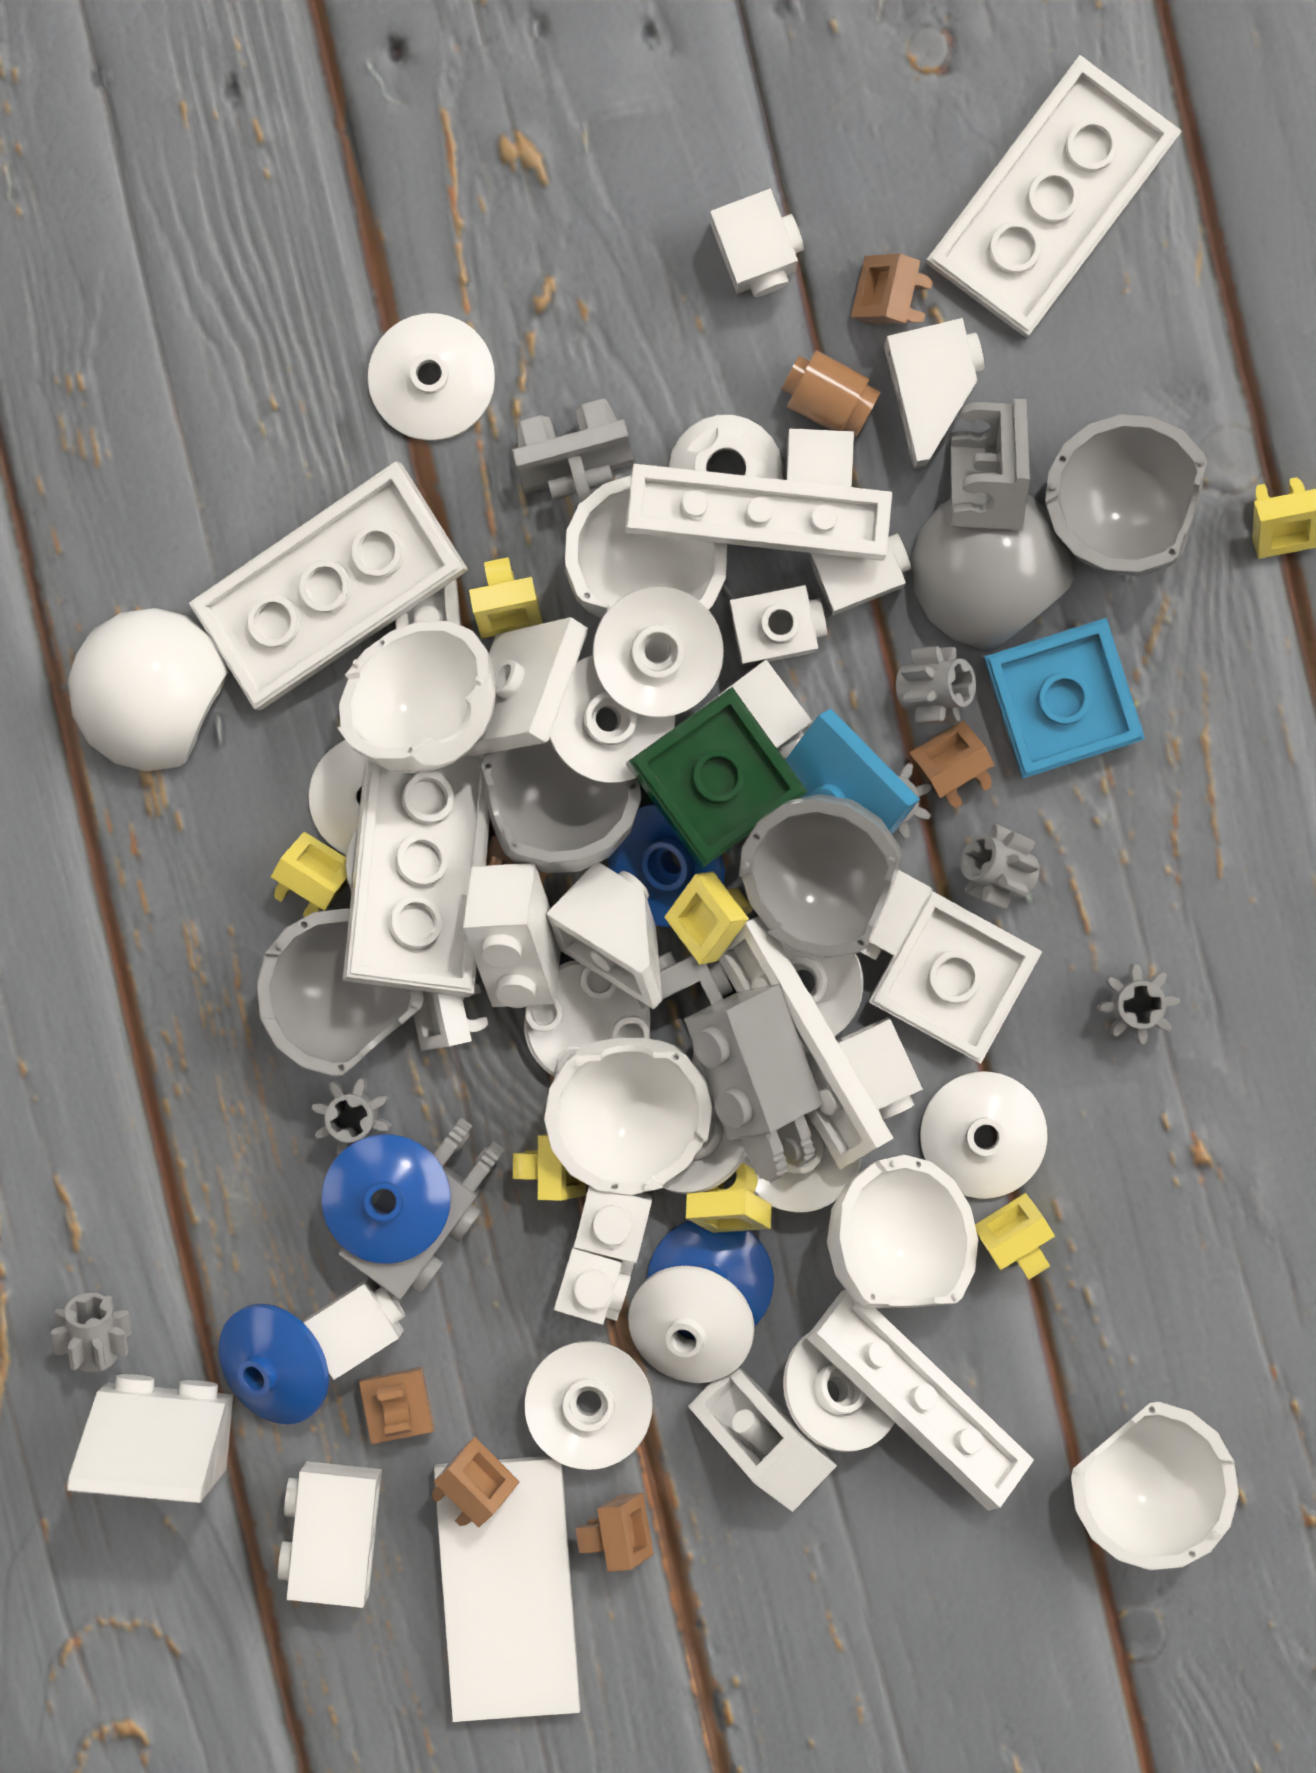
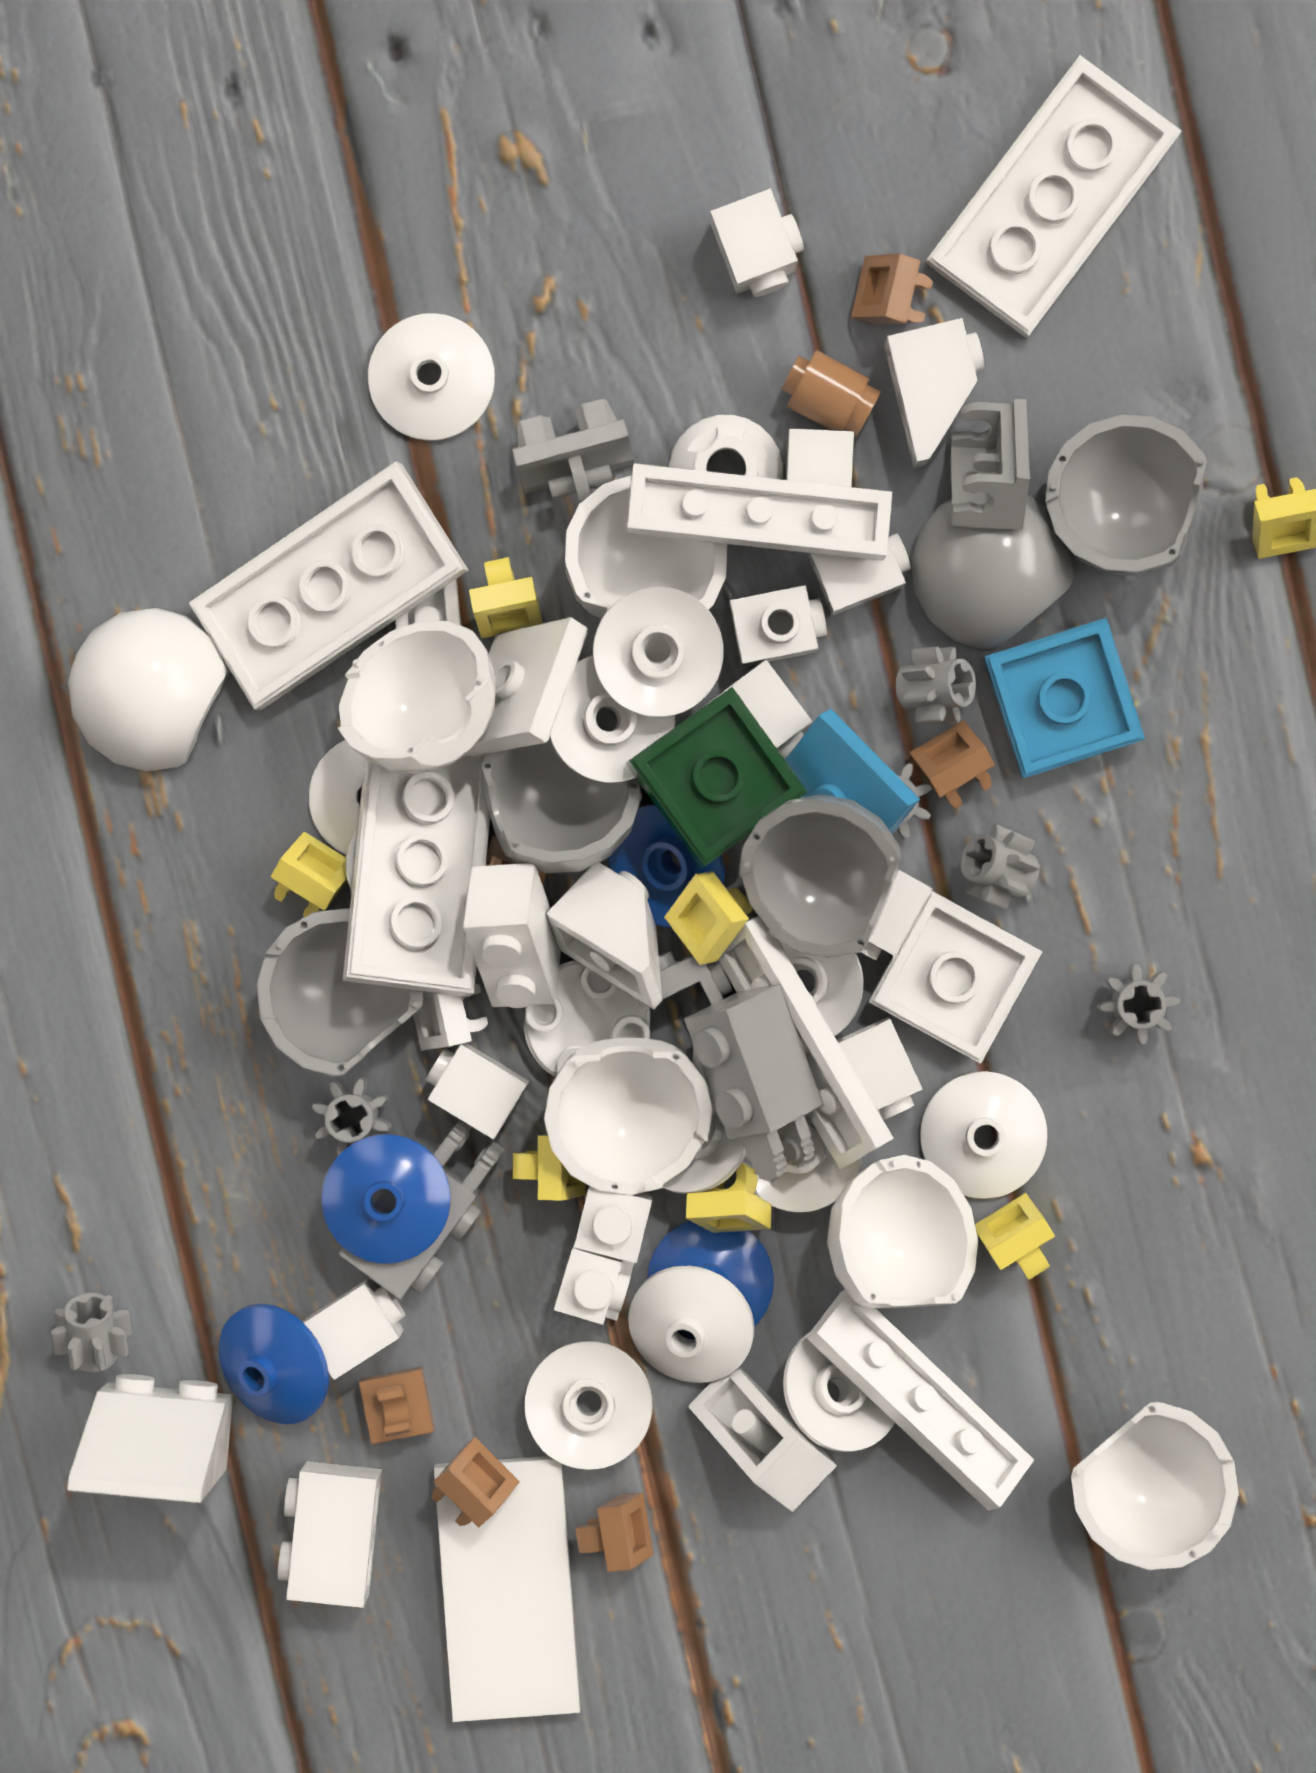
(475, 1088): none -> white brick

